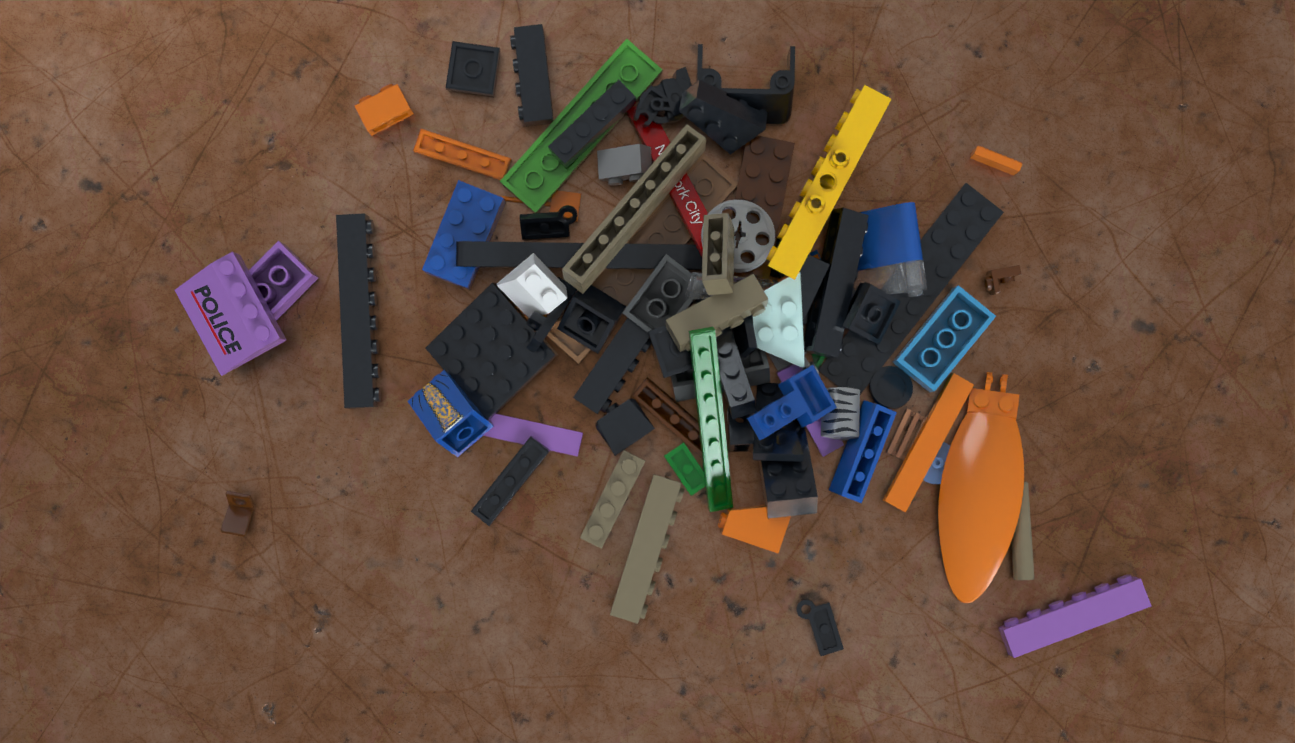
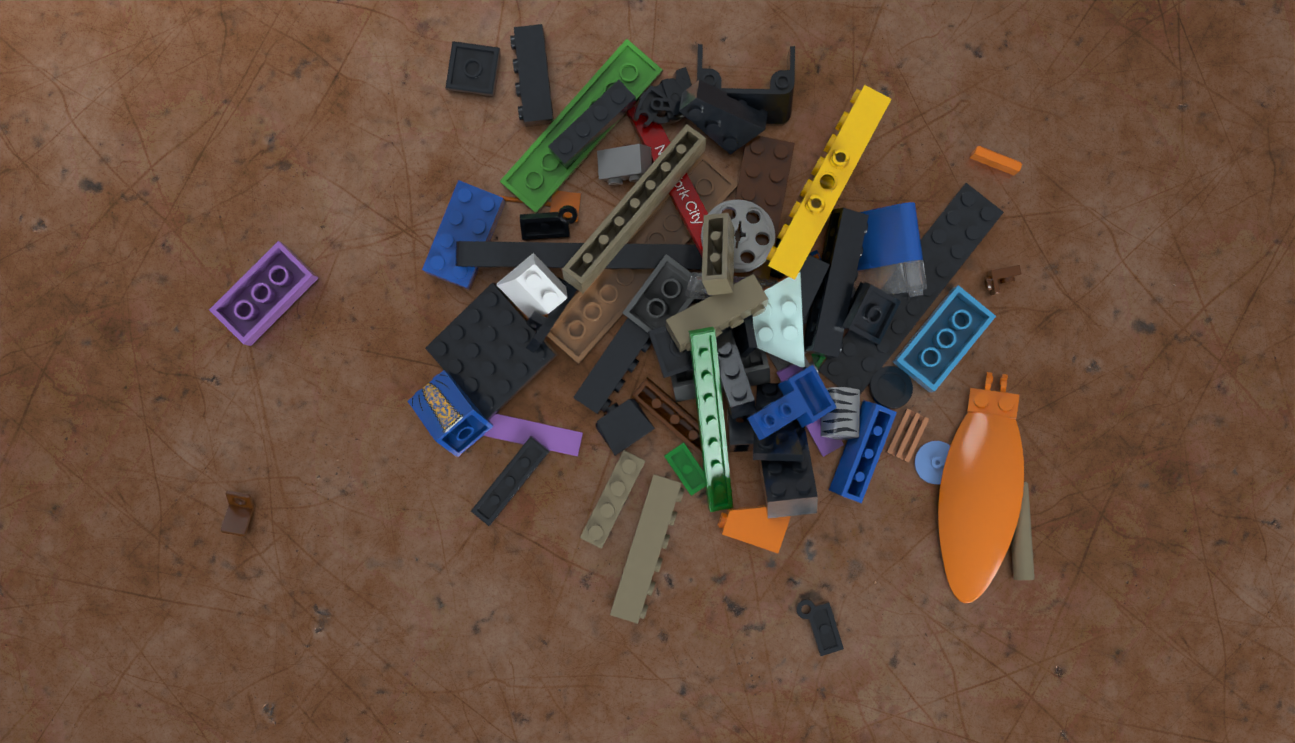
(229, 313): medium lavender slope -> none
(357, 311): black brick -> none
(383, 109): orange brick -> none
(462, 155): orange tile -> none
(591, 318): black slope -> none
(928, 442): orange tile -> none
(1074, 616): medium lavender brick -> none

